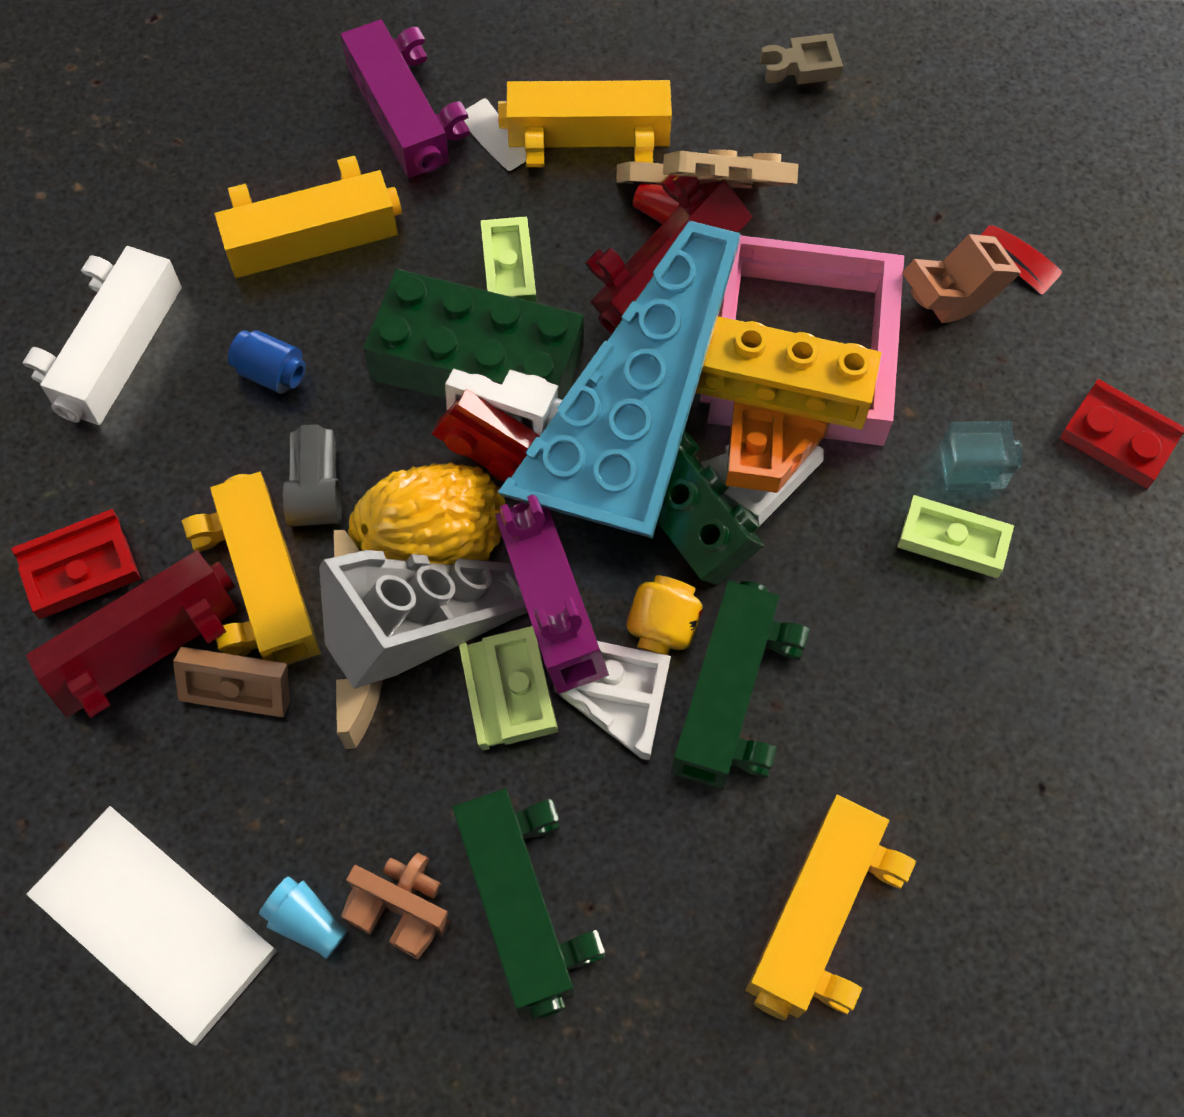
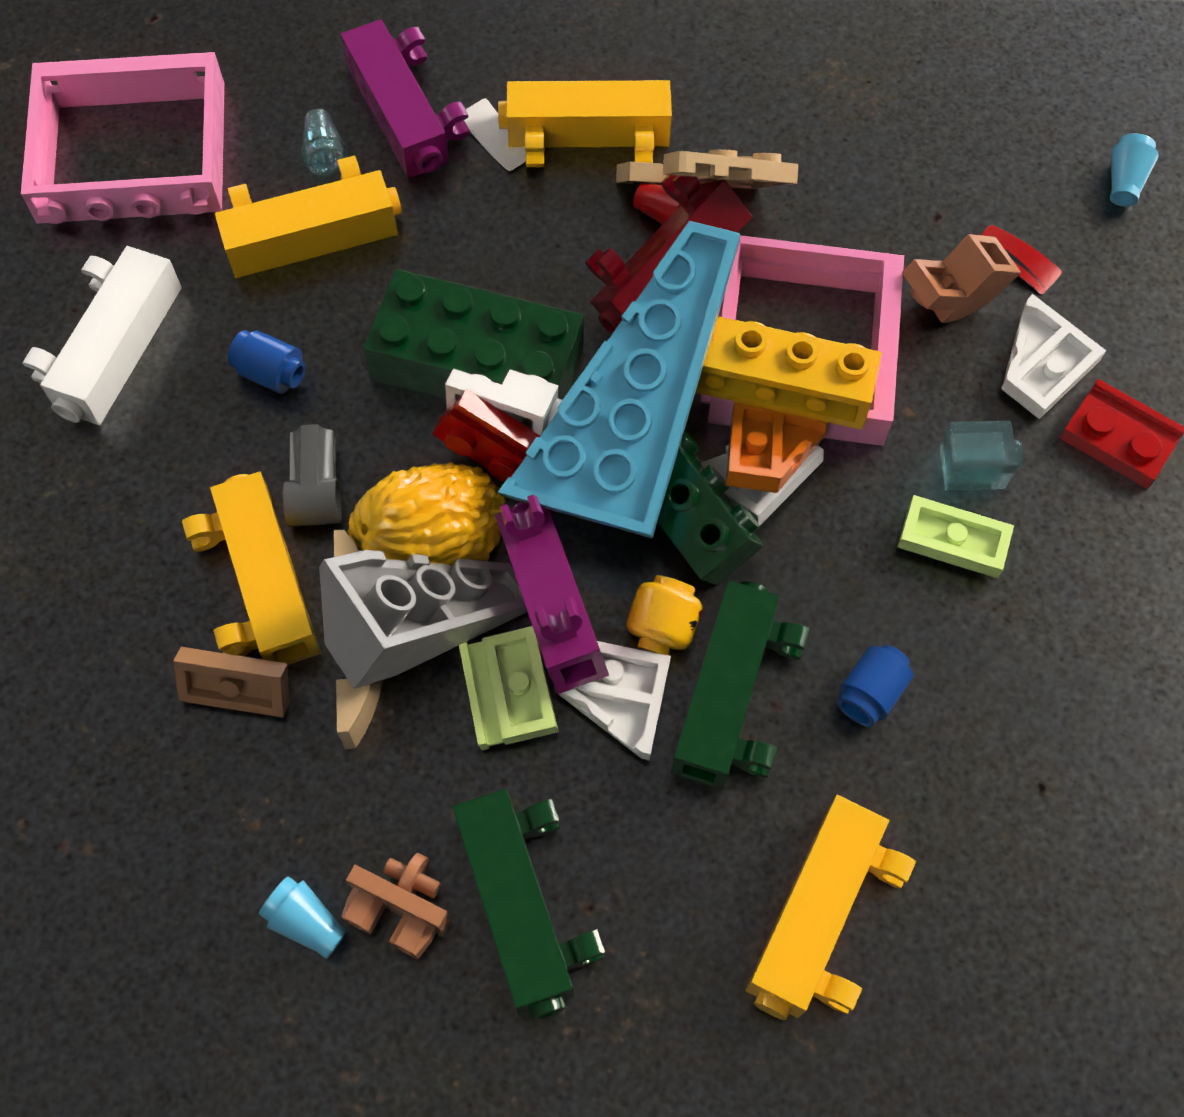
(75, 564): red plate -> none
(112, 83): none -> bright pink window
(133, 634): dark red brick -> none
(152, 925): white tile -> none
(321, 143): none -> clear light blue cone
(508, 257): yellowish green plate -> none
(807, 58): dark tan plate -> none
(875, 685): none -> blue brick
(1047, 358): none -> white wing
(1130, 167): none -> medium azure cone

